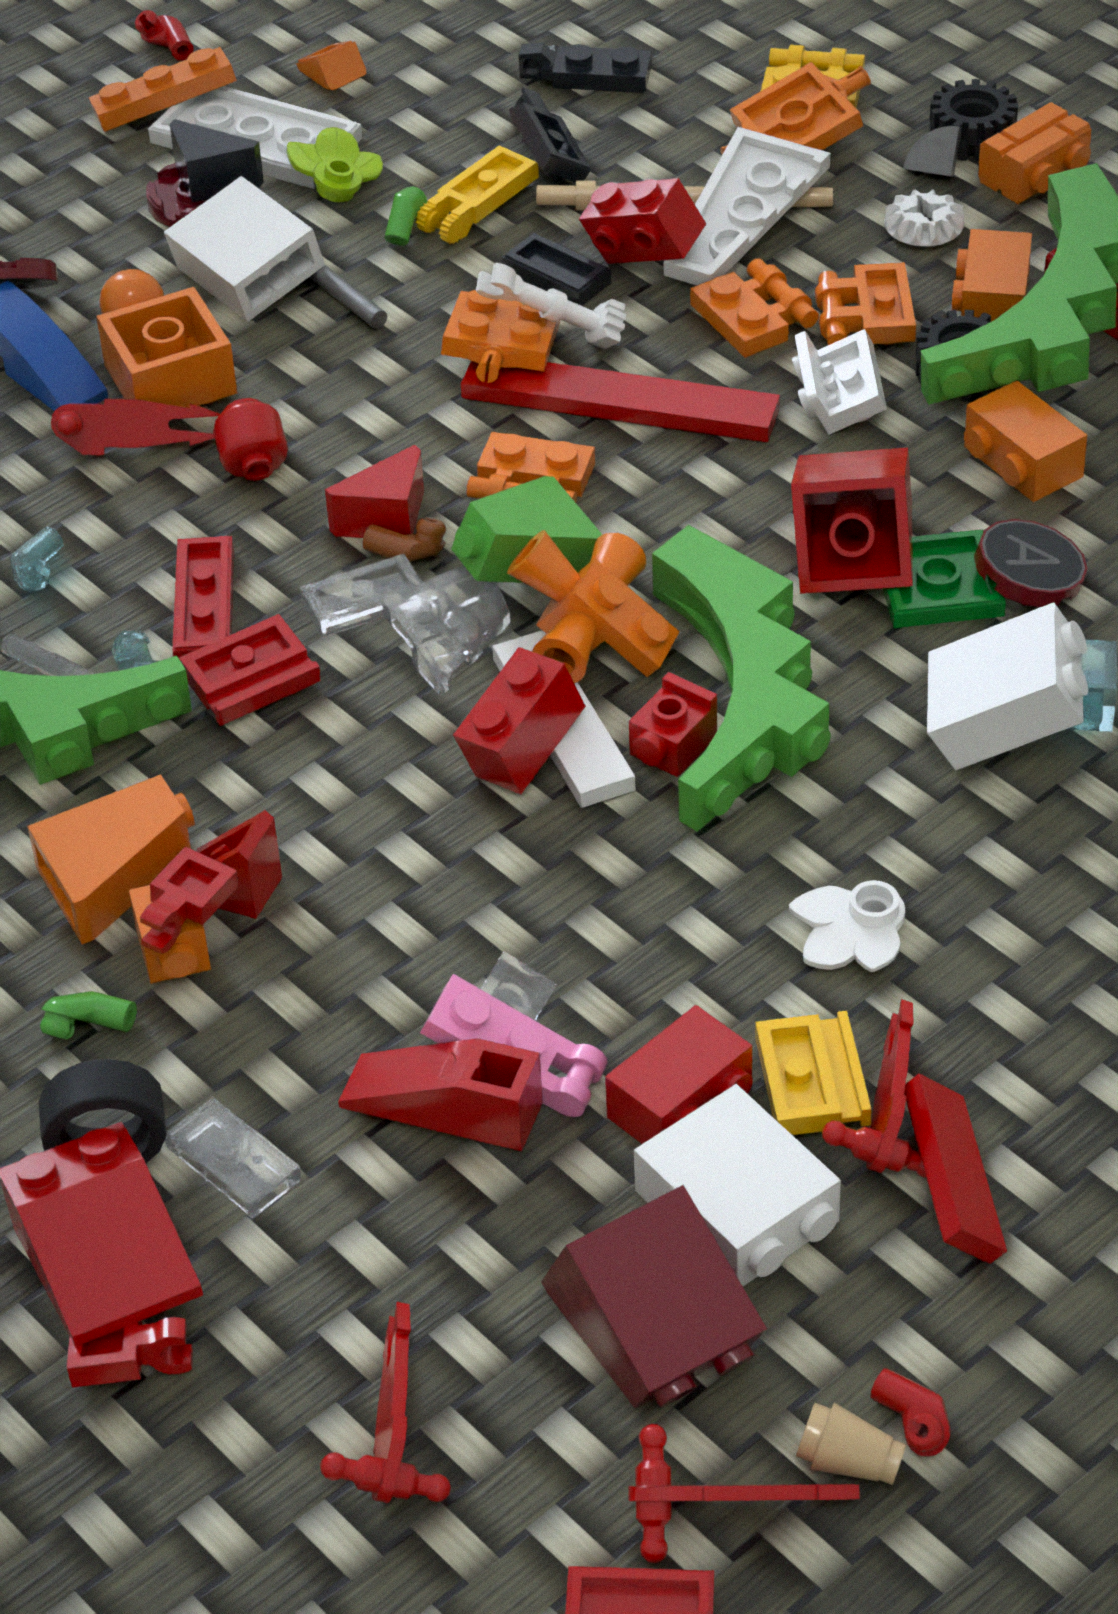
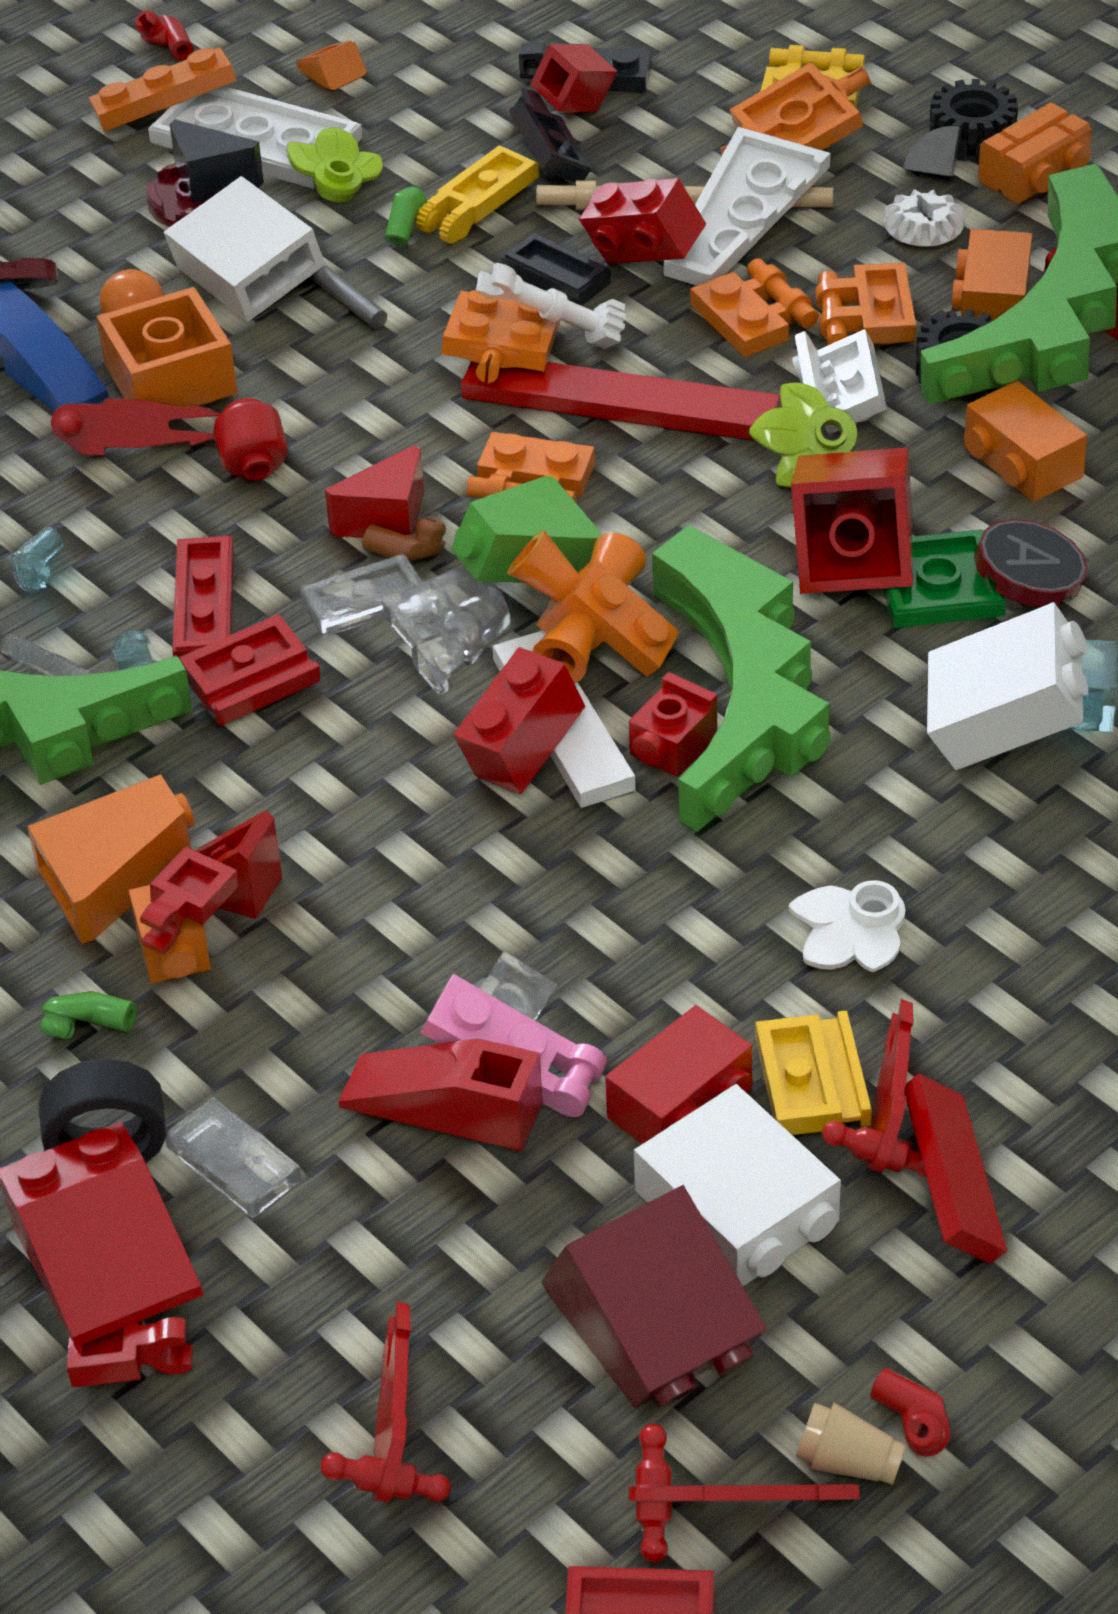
(573, 78): none -> red brick
(798, 426): none -> lime plate

